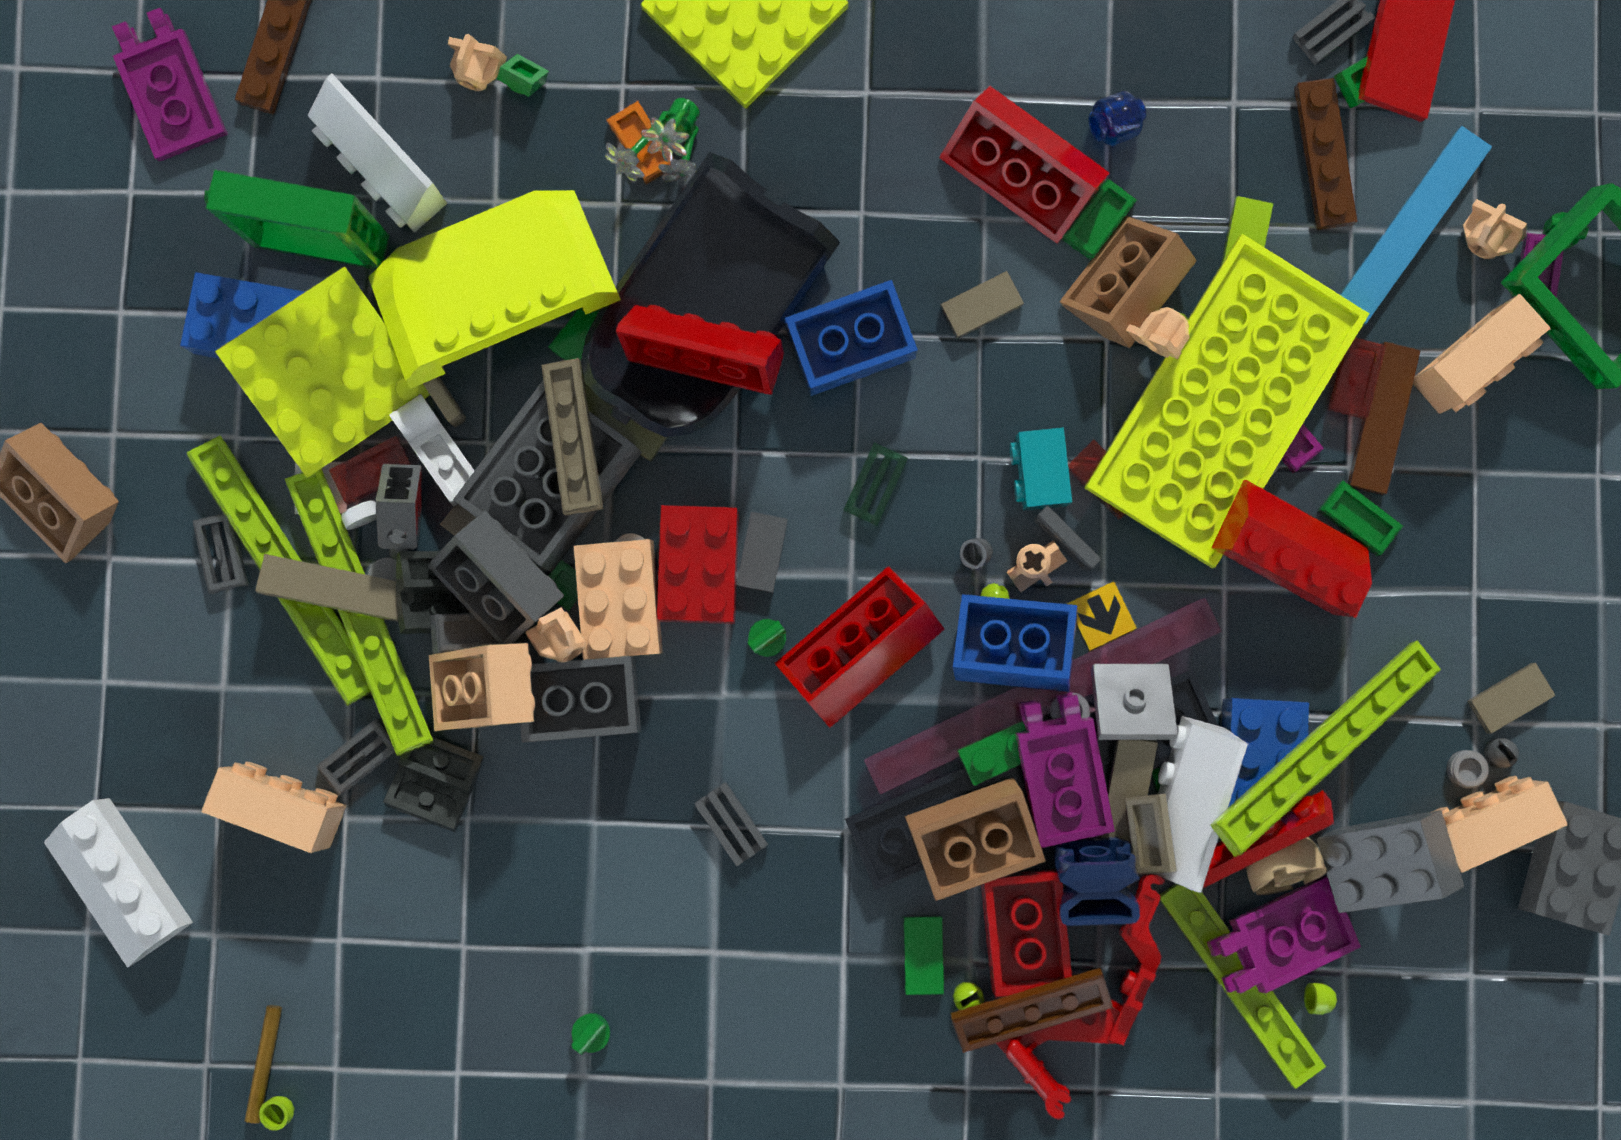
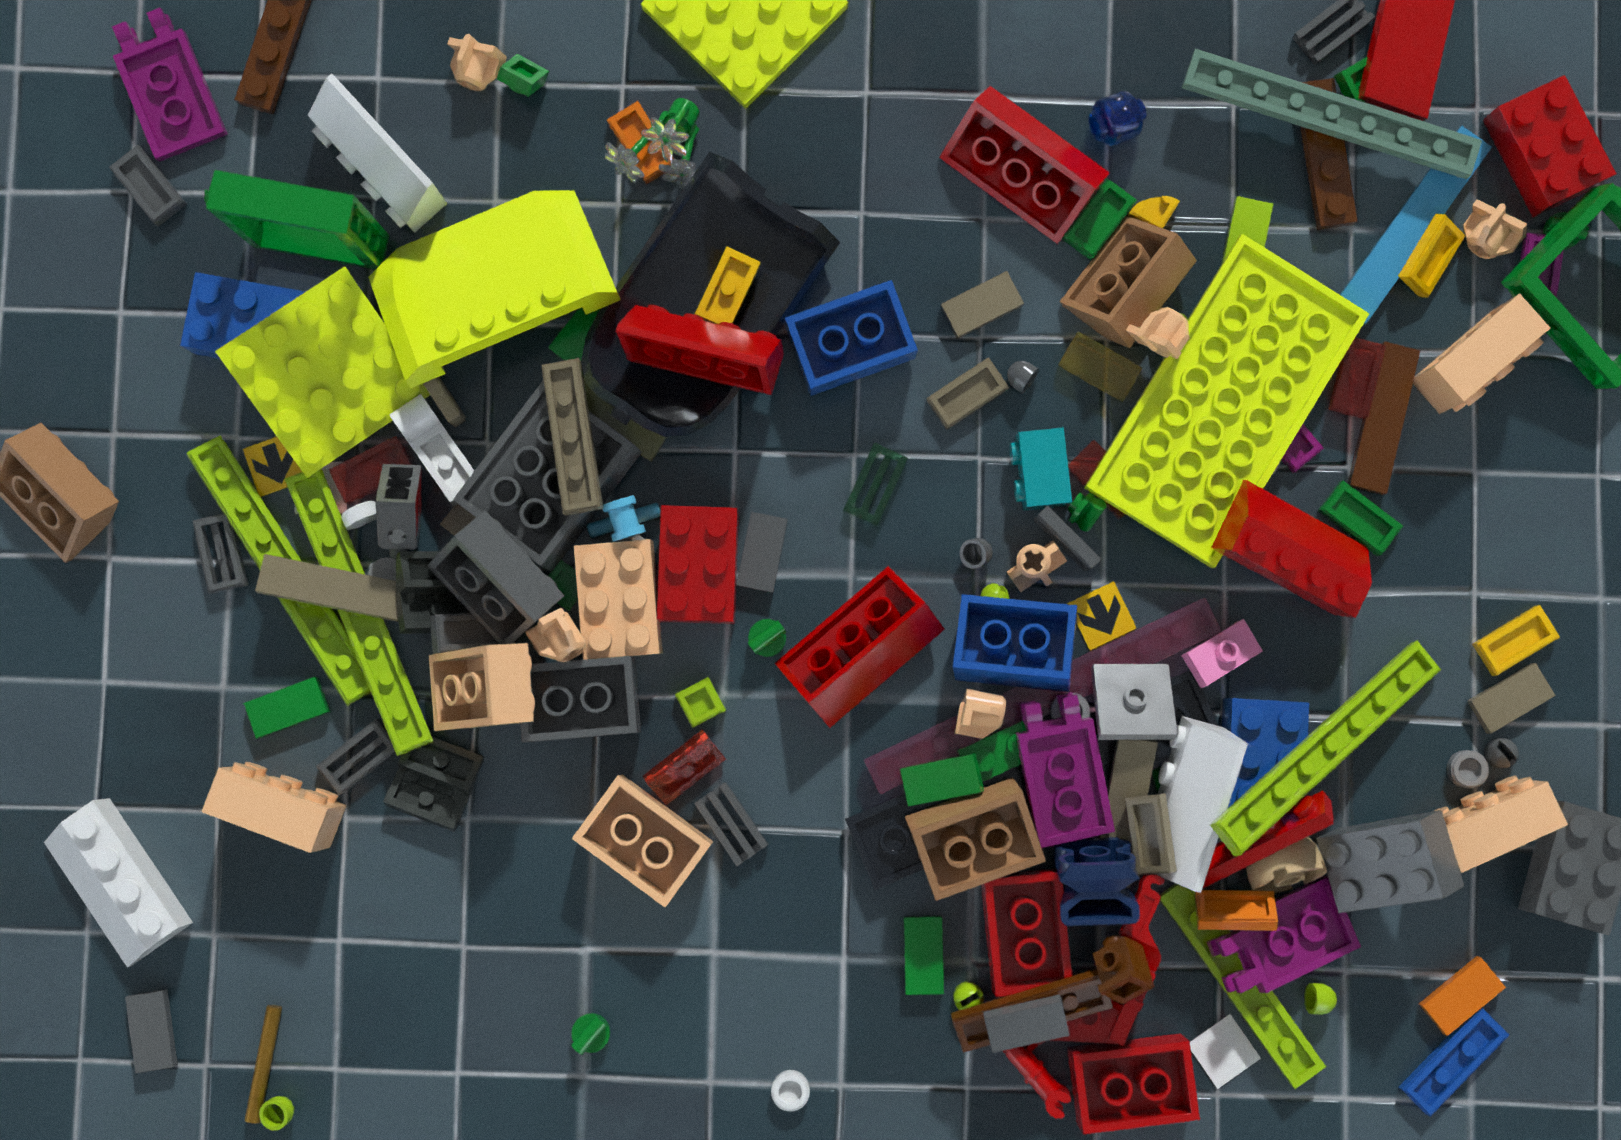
(148, 185): none -> dark grey tile
(151, 1031): none -> dark grey tile
(270, 465): none -> sticker
(287, 707): none -> green tile
(623, 519): none -> medium azure piece
(642, 840): none -> light nougat brick
(684, 767): none -> clear red plate
(700, 702): none -> lime tile
(728, 287): none -> yellow plate
(790, 1090): none -> white tile
(942, 779): none -> green tile
(967, 393): none -> dark tan tile
(980, 713): none -> light nougat piece
(1022, 375): none -> dark grey hinge
(1026, 1023): none -> dark grey tile
(1086, 510): none -> green plate
(1100, 366): none -> clear yellow tile
(1122, 969): none -> reddish brown brick
(1133, 1084): none -> red brick
(1155, 210): none -> yellow tile
(1222, 653): none -> bright pink plate
(1224, 1051): none -> white sticker
(1236, 910): none -> orange tile
(1331, 114): none -> sand green plate
(1431, 255): none -> yellow tile
(1453, 1061): none -> blue tile
(1462, 995): none -> orange tile
(1516, 640): none -> yellow tile
(1549, 146): none -> red brick

